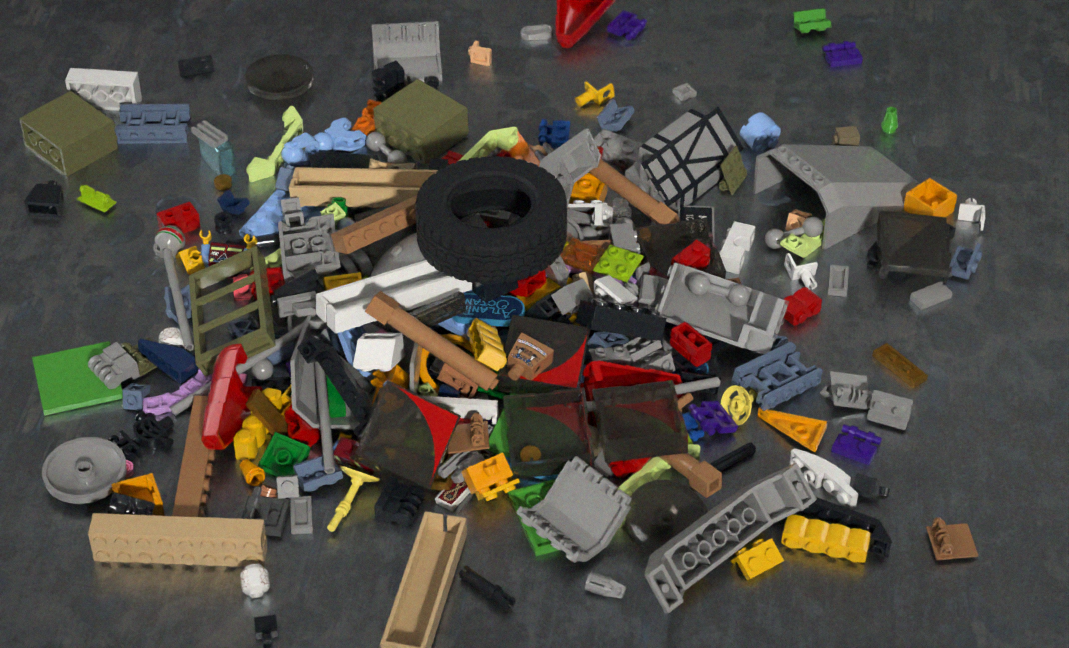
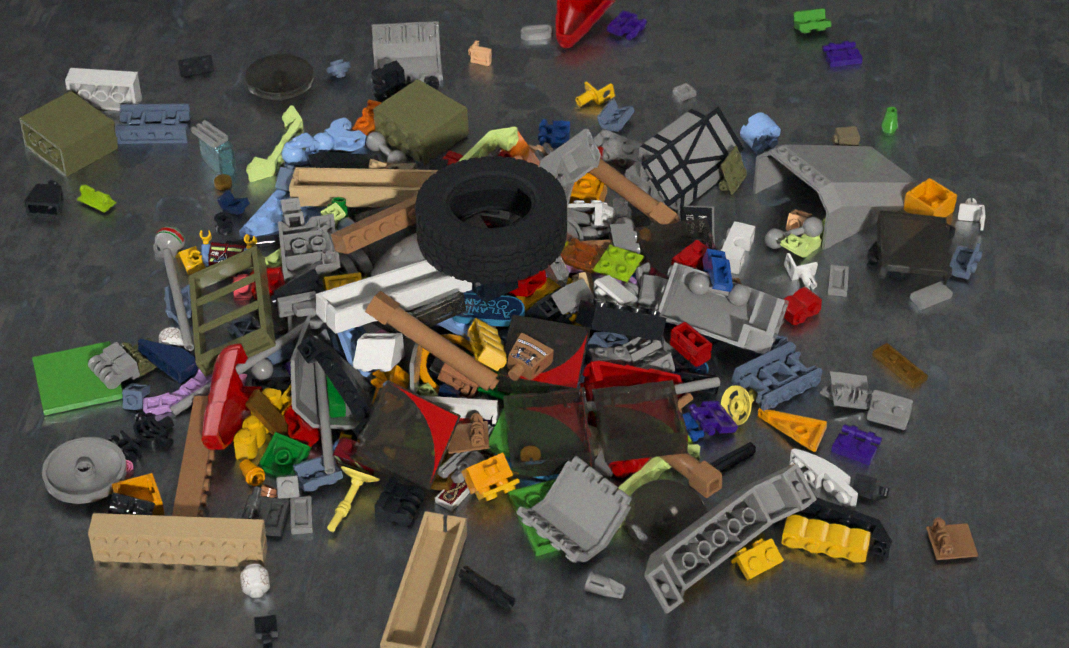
(181, 216): red brick -> none
(338, 68): none -> sand blue plate
(718, 269): none -> blue slope

